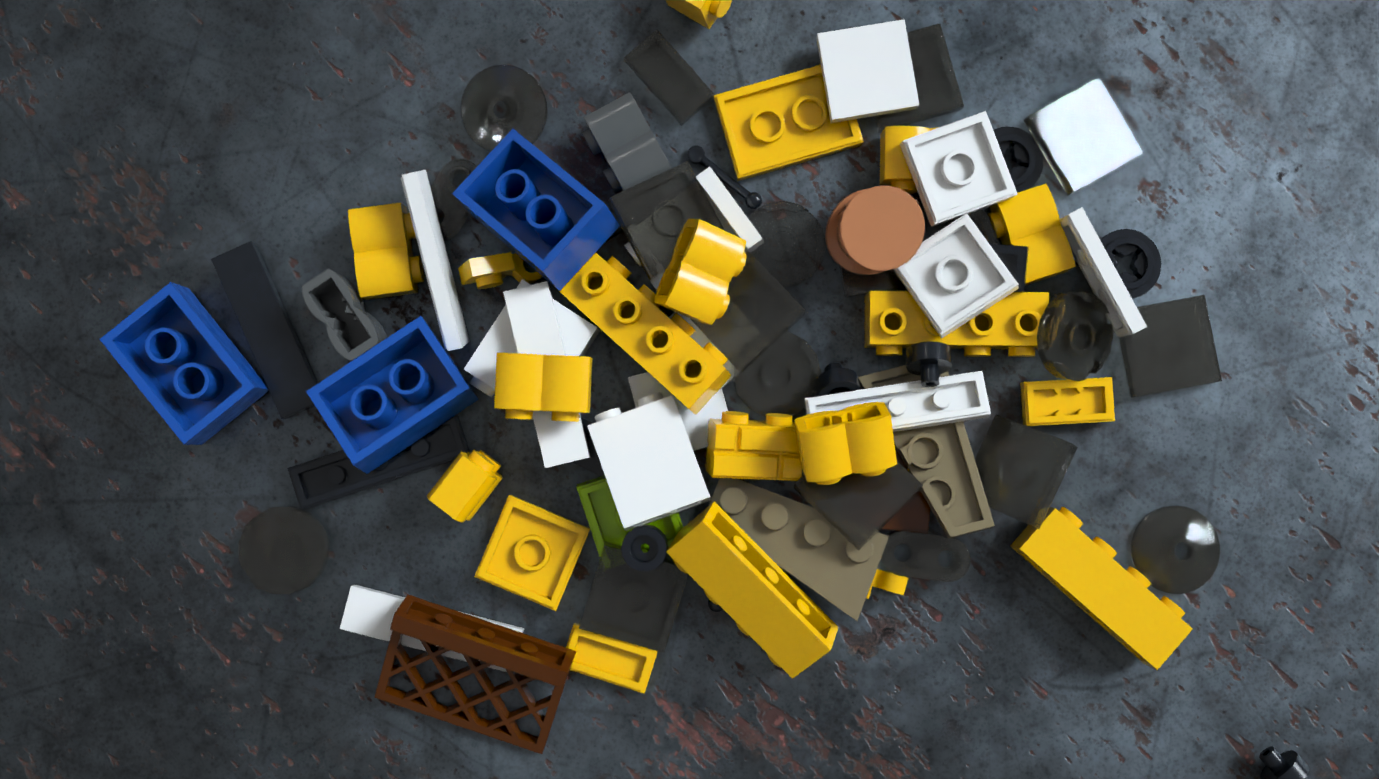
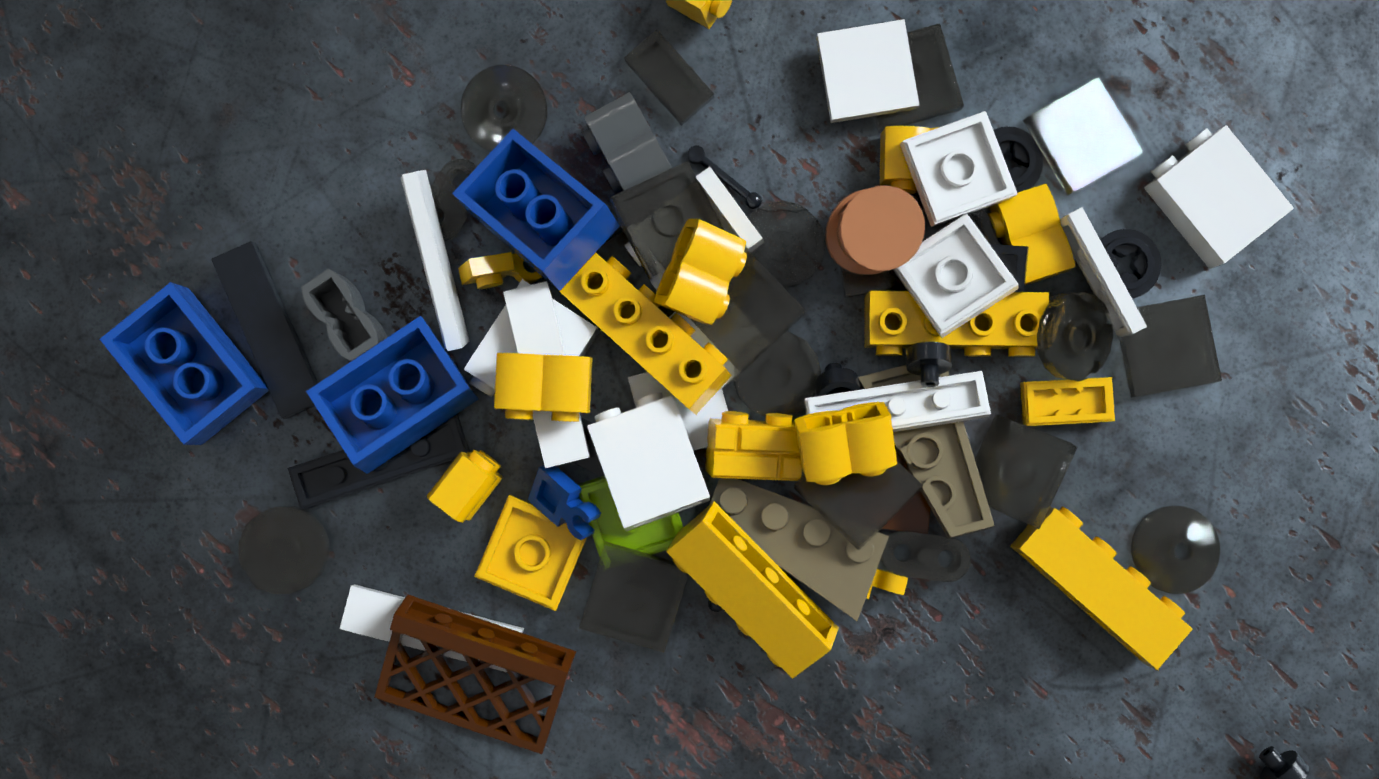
(384, 251): yellow brick -> none
(558, 500): none -> blue plate
(611, 659): yellow tile -> none
(637, 555): black tile -> none
(781, 123): yellow tile -> none
(1217, 196): none -> white brick

